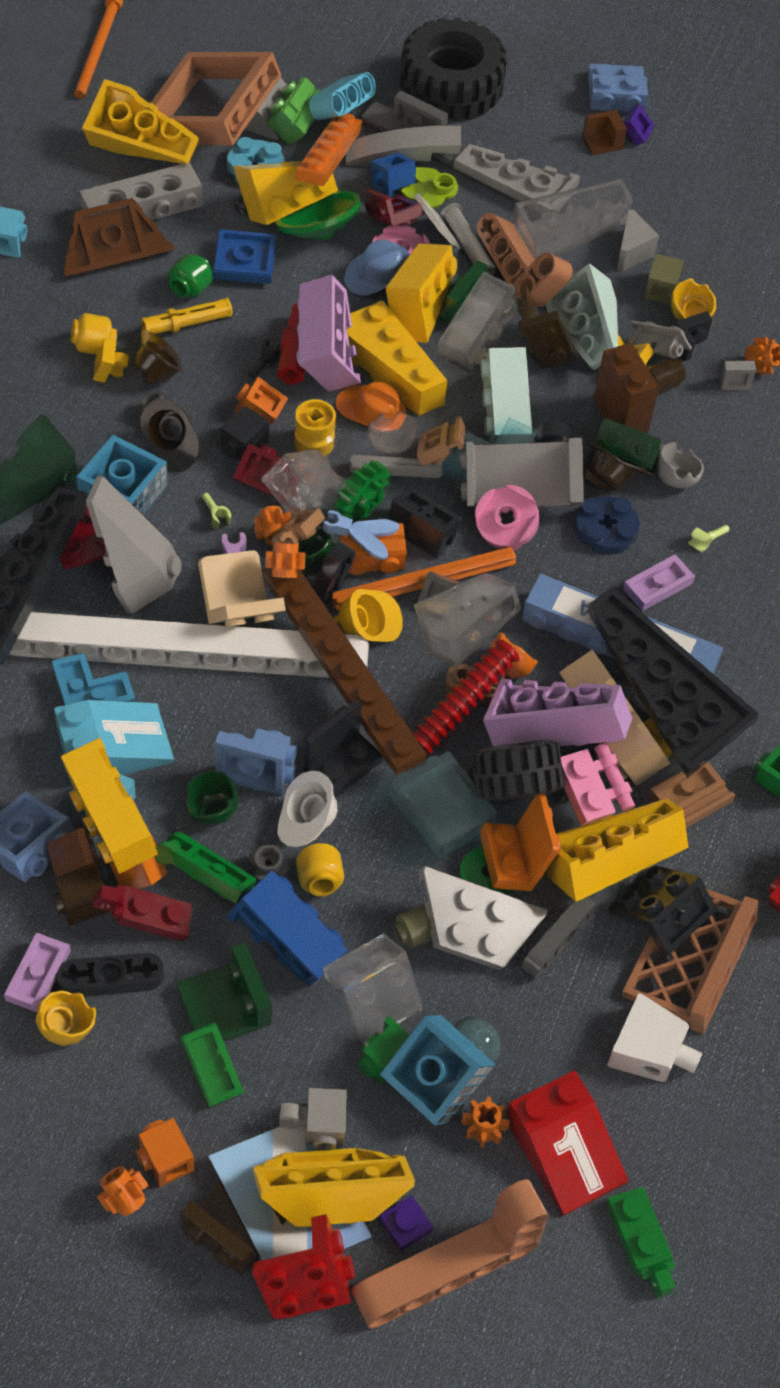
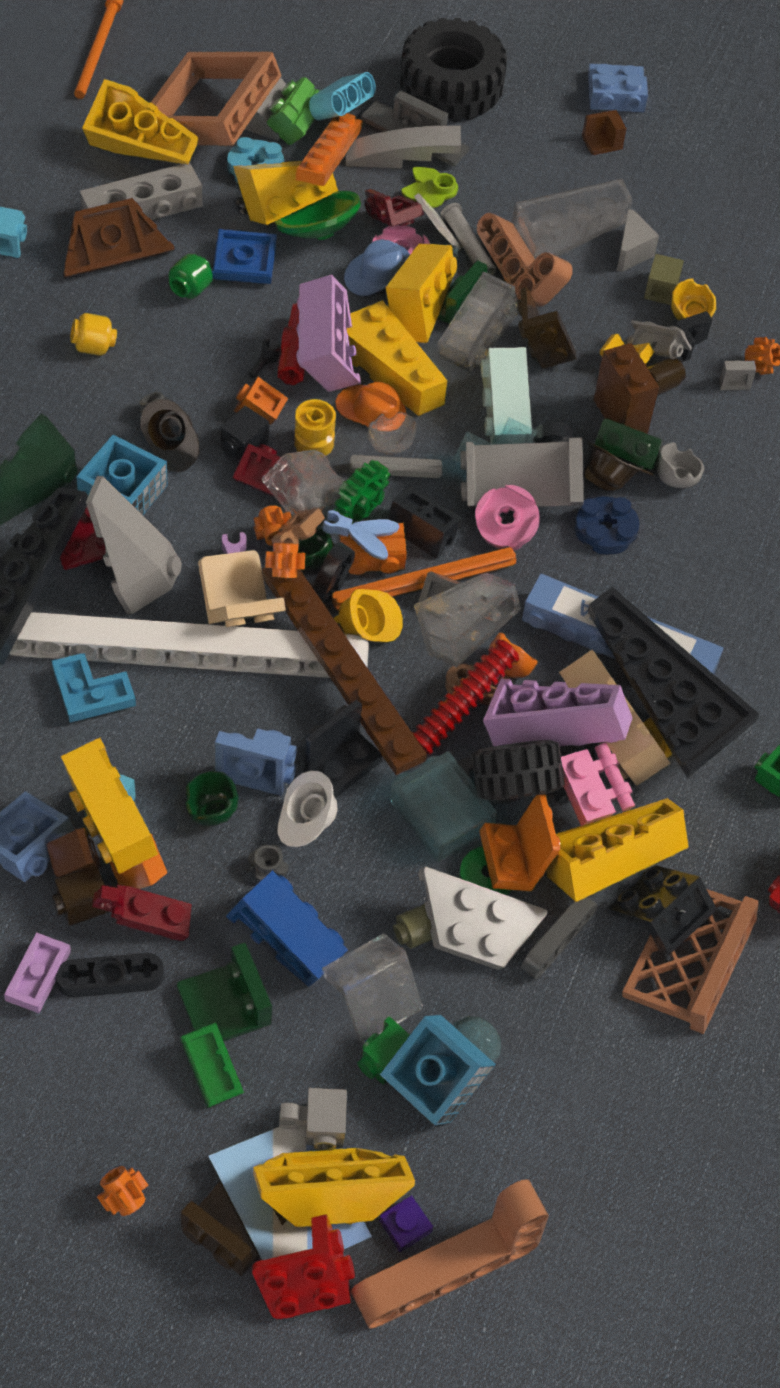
(65, 1017): yellow hair -> none
(109, 362): yellow tile -> none
(128, 730): medium azure slope -> none
(156, 359): dark brown piece -> none
(164, 1152): orange brick -> none
(193, 315): yellow pin -> none
(205, 866): green plate -> none
(216, 511): yellowish green hand -> none
(320, 869): yellow head -> none
(392, 173): blue brick -> none
(437, 443): medium nougat plate -> none
(486, 1112): orange gear -> none
(512, 177): light grey wing -> none
(566, 1142): red slope -> none
(588, 313): light aqua wedge -> none
(638, 124): dark purple plate -> none
(643, 1239): green hinge -> none
(652, 1042): white torso -> none
(658, 582): lavender plate -> none
(697, 796): medium nougat plate -> none
(702, 540): yellowish green hand -> none

